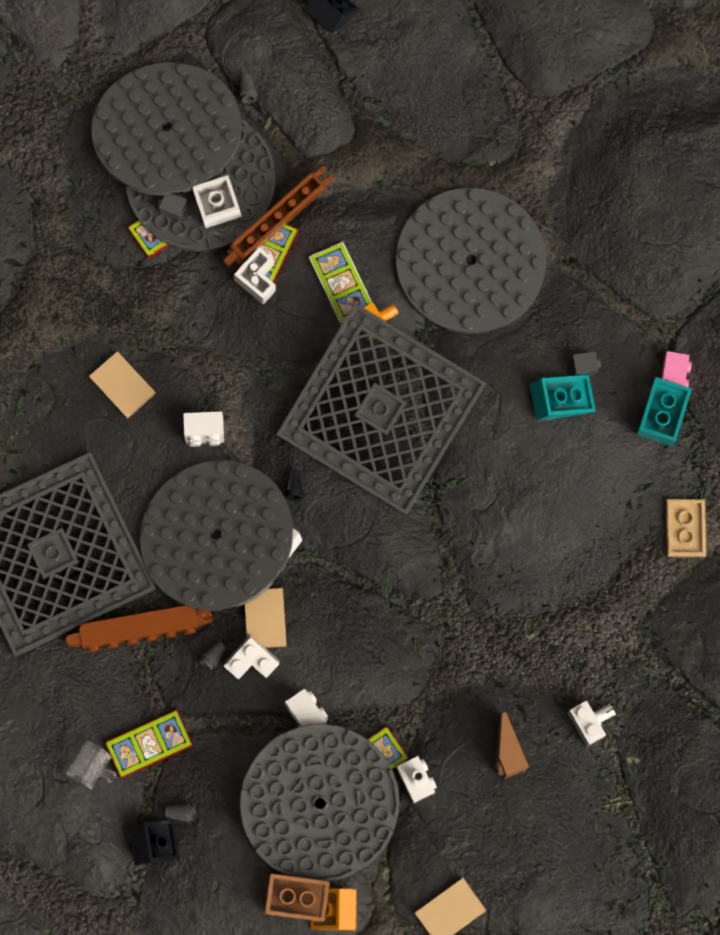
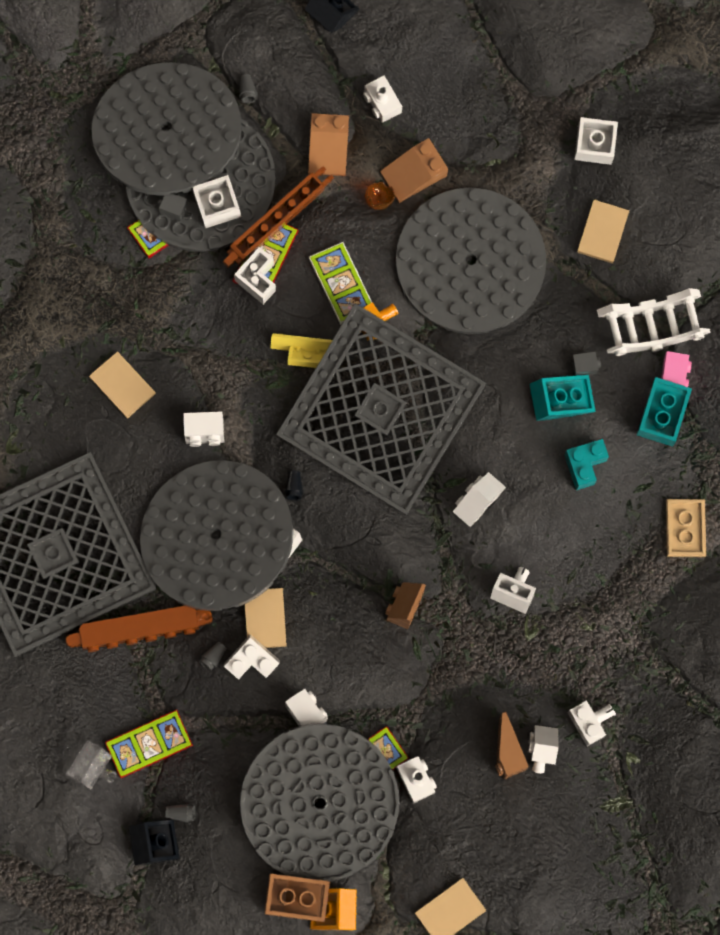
(302, 350): none -> light yellow bracket
(328, 143): none -> medium nougat slope
(379, 196): none -> clear orange hair
(382, 99): none -> white brick
(405, 604): none -> medium nougat slope
(415, 170): none -> medium nougat slope
(478, 498): none -> white brick
(514, 591): none -> white brick
(543, 746): none -> white brick
(581, 460): none -> teal brick
(596, 140): none -> white brick
(603, 231): none -> tan tile
(647, 308): none -> white fence

